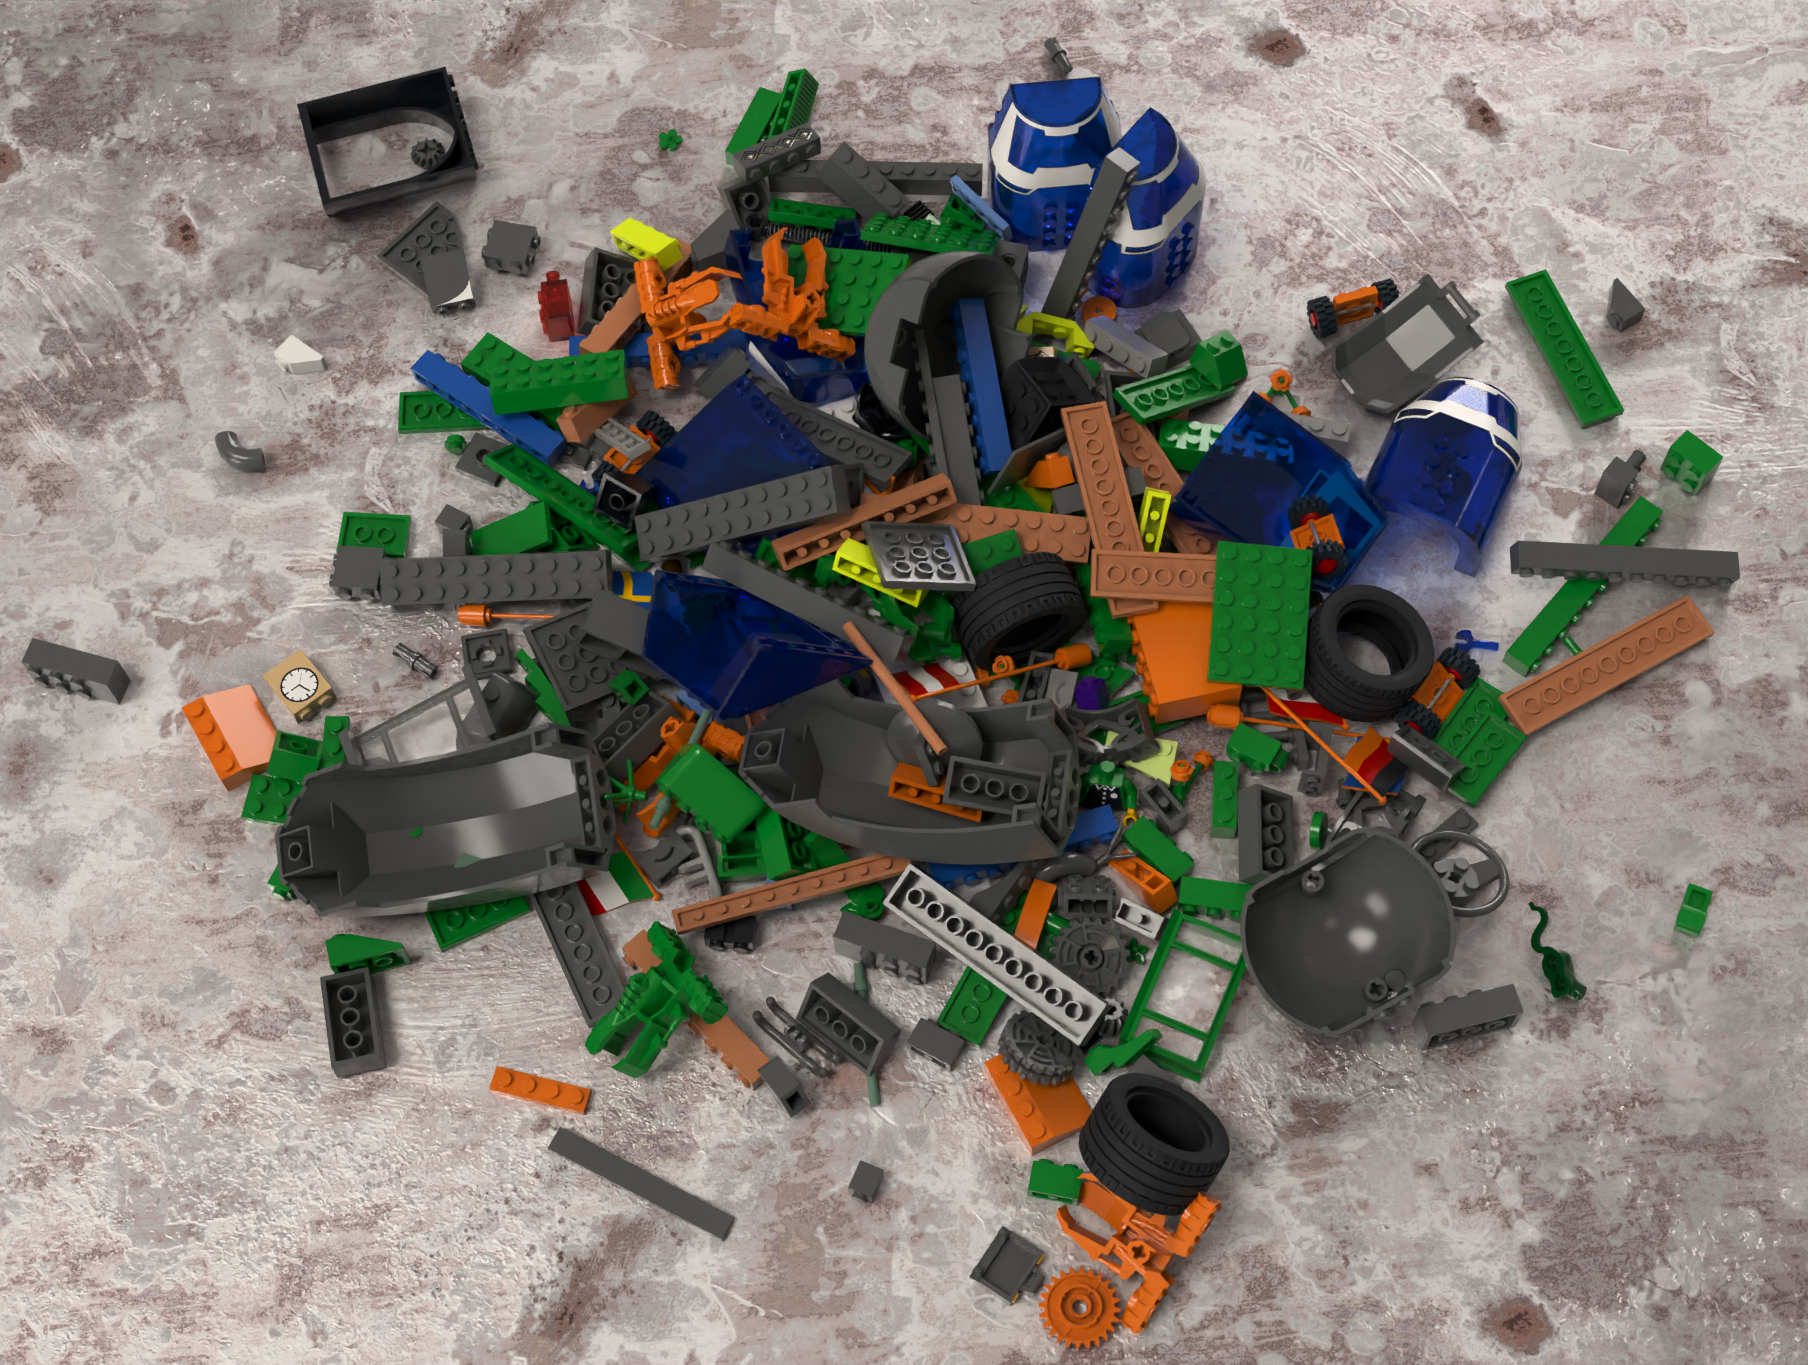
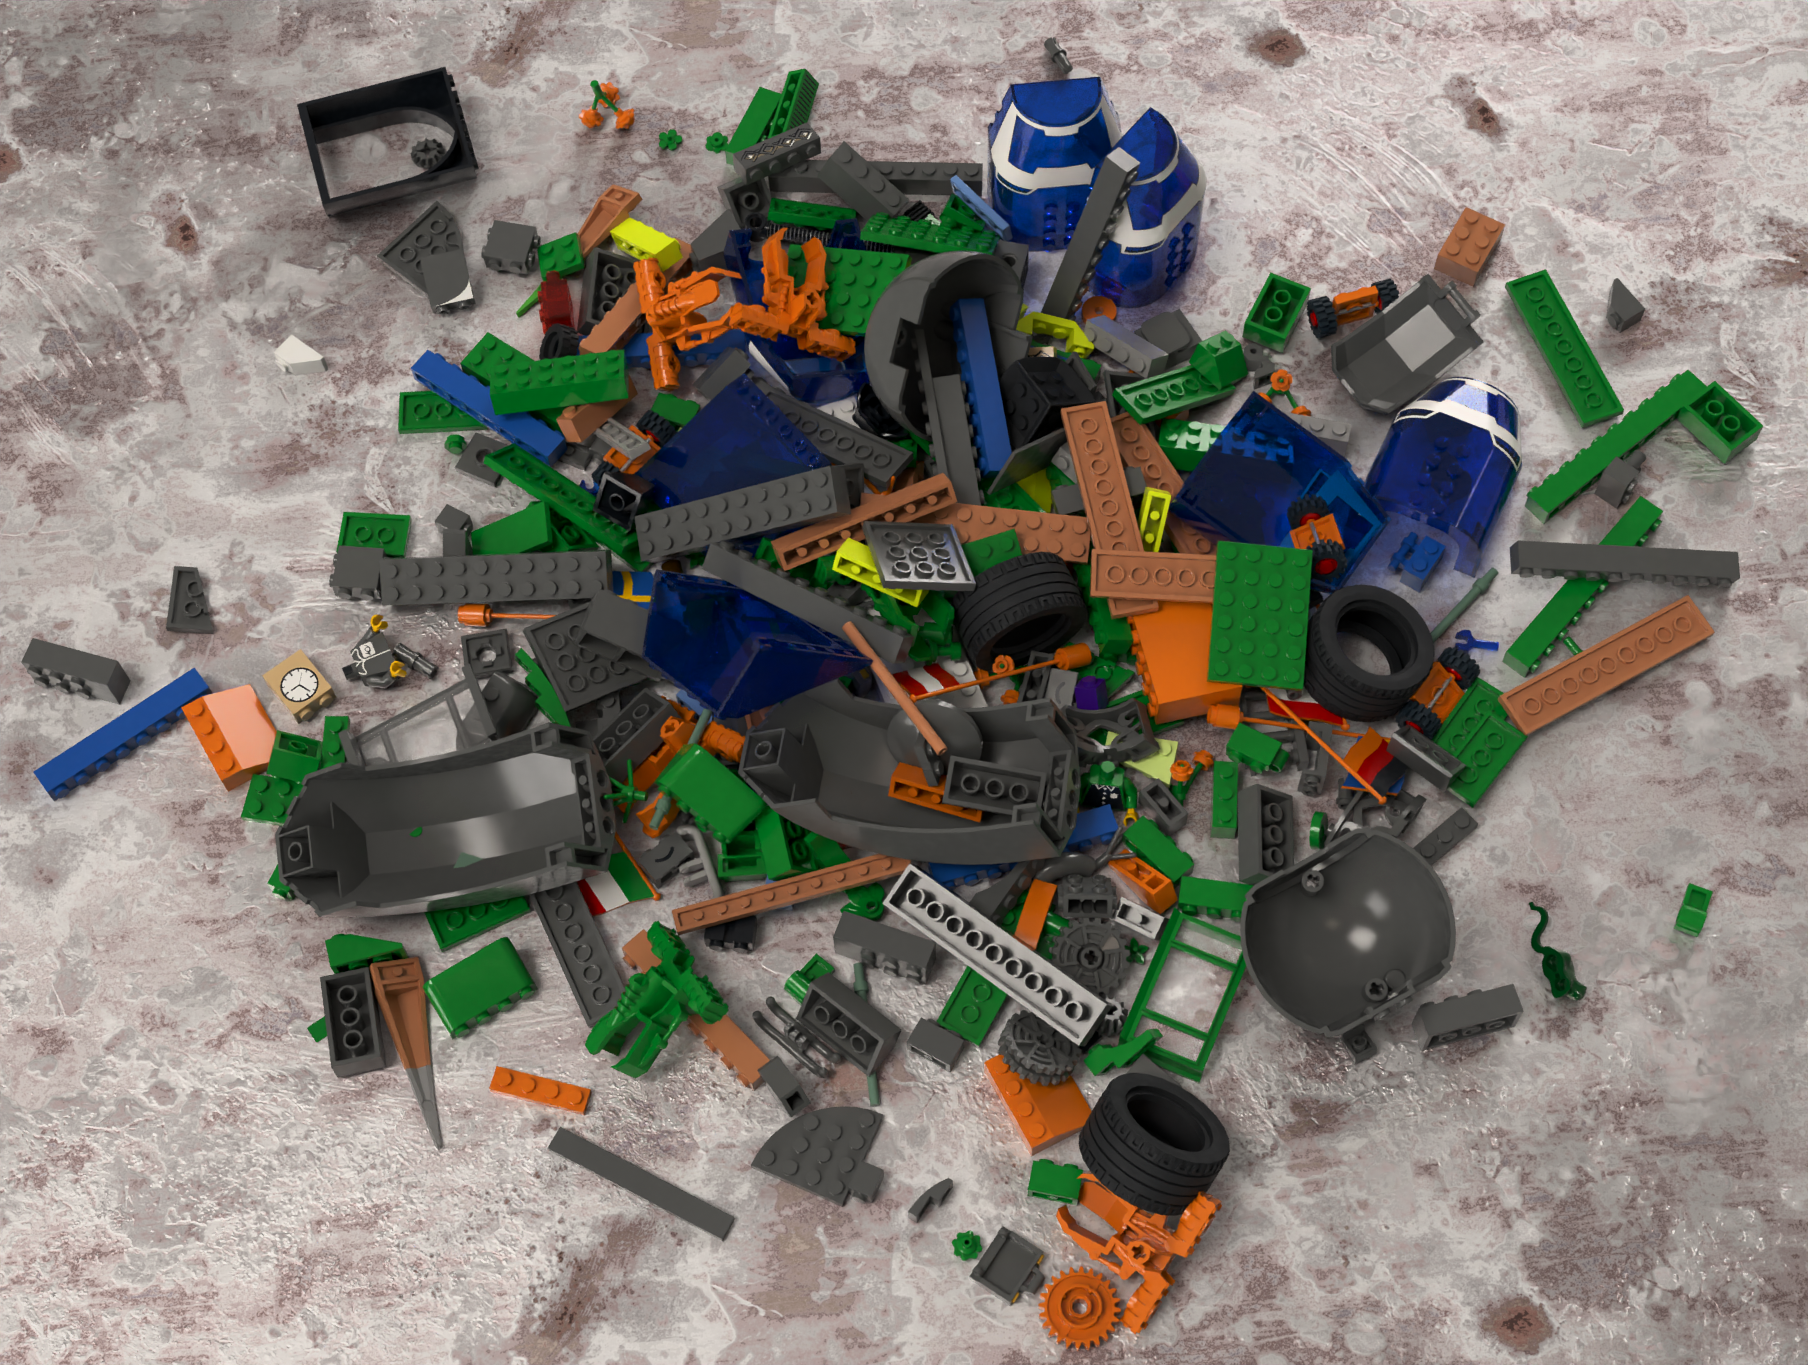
(121, 736): none -> blue brick
(187, 603): none -> dark grey wing
(238, 456): dark grey cylinder -> none
(318, 1029): none -> green sticker
(374, 658): none -> dark grey torso
(403, 1005): none -> nougat plate
(479, 987): none -> green windscreen
(559, 342): none -> black tyre
(561, 256): none -> green plate
(607, 96): none -> orange plant
(607, 213): none -> nougat plate
(628, 687): green brick -> none
(675, 410): none -> green brick
(716, 142): none -> green plant
(799, 981): none -> green plate
(820, 1150): none -> dark grey plate
(934, 1195): none -> dark grey slope
(967, 1245): none -> green plant
(1050, 472): orange slope -> none
(1259, 364): none -> dark grey leg
(1276, 312): none -> green brick
(1358, 1044): none -> dark grey slope
(1421, 564): none -> blue brick
(1464, 879): dark grey piece -> none
(1469, 246): none -> nougat brick
(1479, 587): none -> sand green bar
(1619, 441): none -> green brick
(1691, 463): green brick -> none
(1719, 422): none -> green brick

